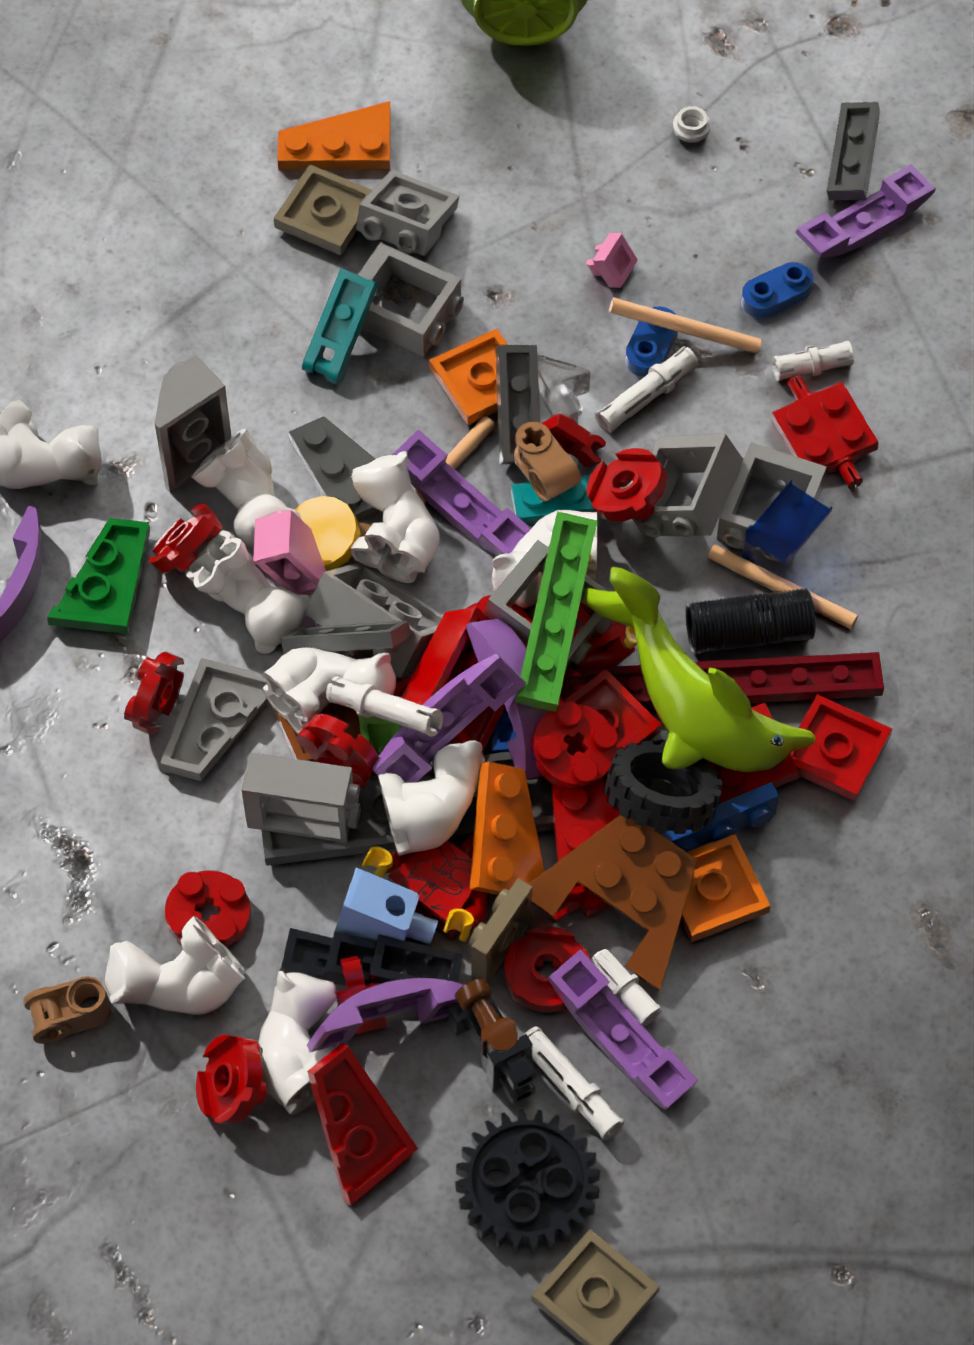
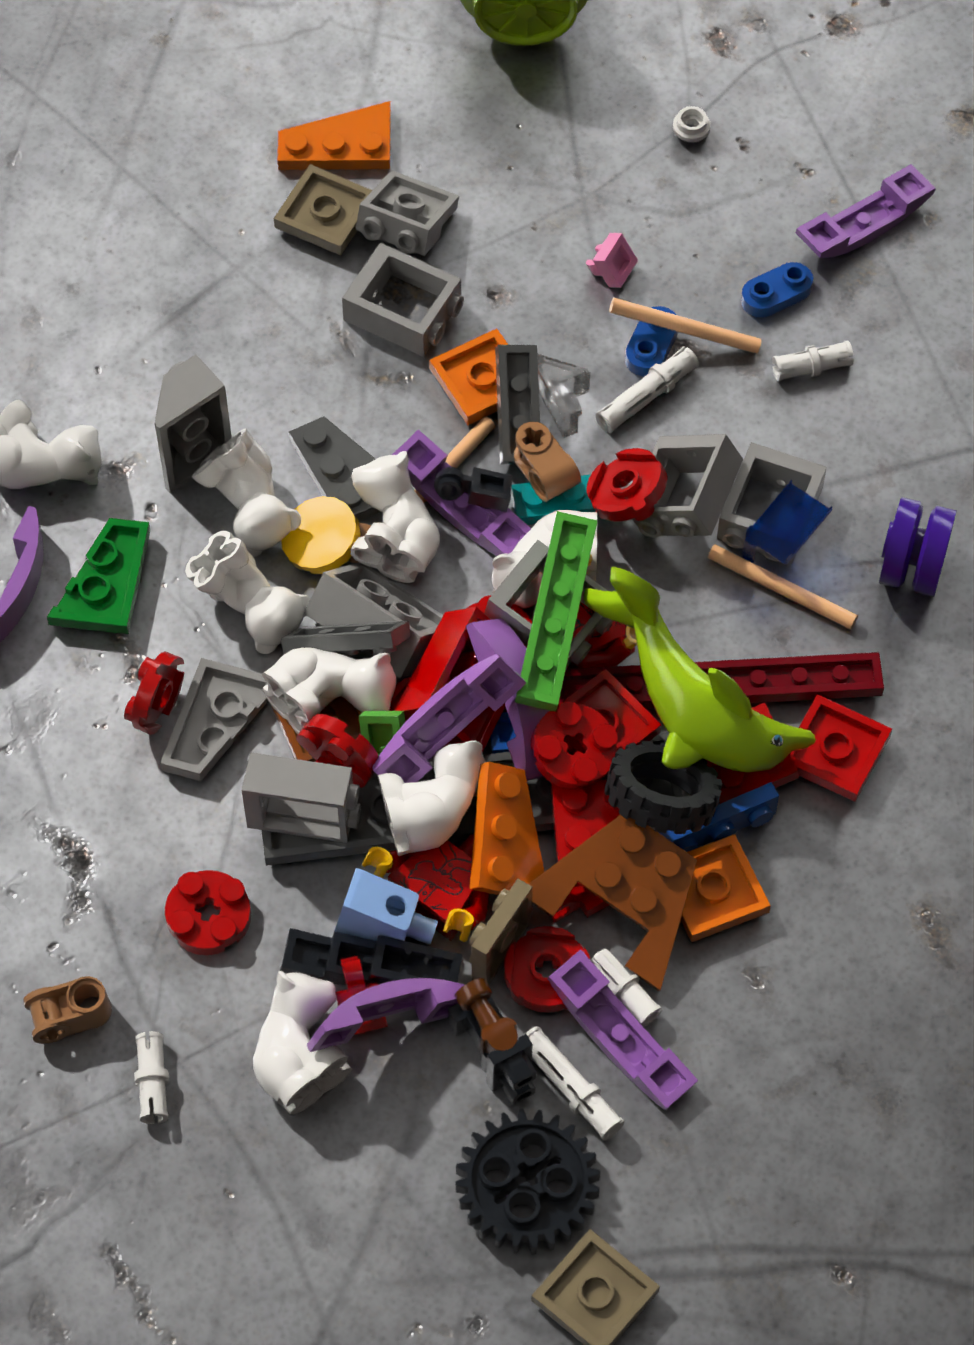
(151, 1077): none -> white pin
(180, 541): red plate -> none
(191, 984): white animal -> none
(231, 1079): red plate -> none
(288, 552): bright pink slope -> none
(340, 325): teal plate -> none
(357, 1123): red wing -> none
(371, 702): white pin -> none
(484, 487): none -> black plate
(575, 439): red plate -> none
(737, 622): black piece -> none
(826, 429): red plate -> none
(853, 151): dark grey plate -> none
(916, 546): none -> dark purple wheel

